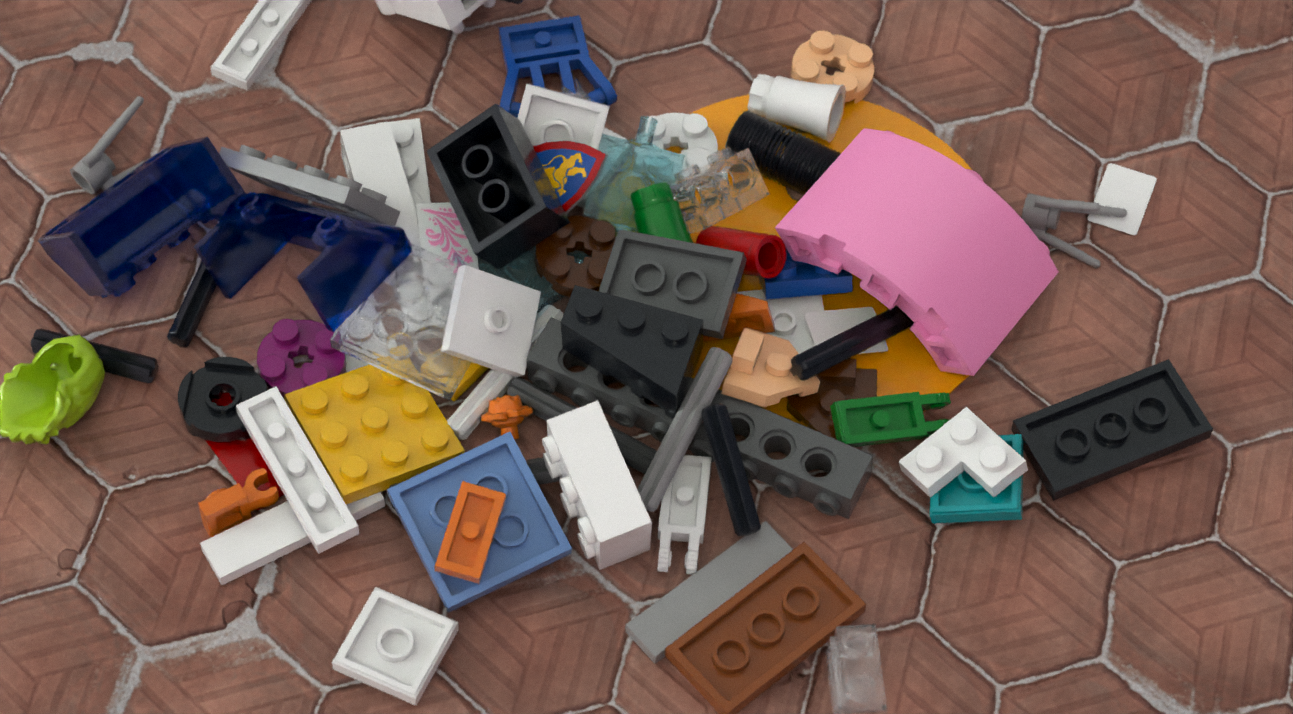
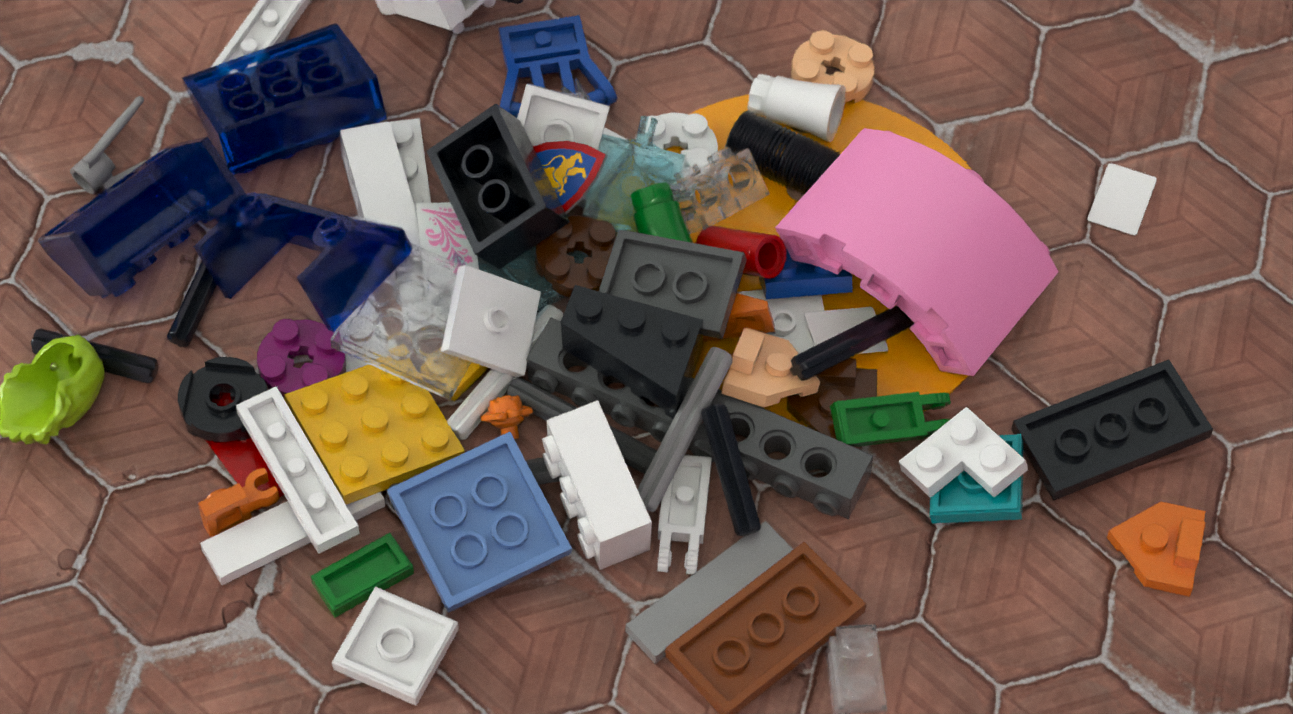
(288, 100): none -> clear blue slope
(310, 184): light grey plate -> none
(356, 575): none -> green tile
(470, 532): orange plate -> none
(1044, 213): light grey plant -> none
(1162, 546): none -> orange plate

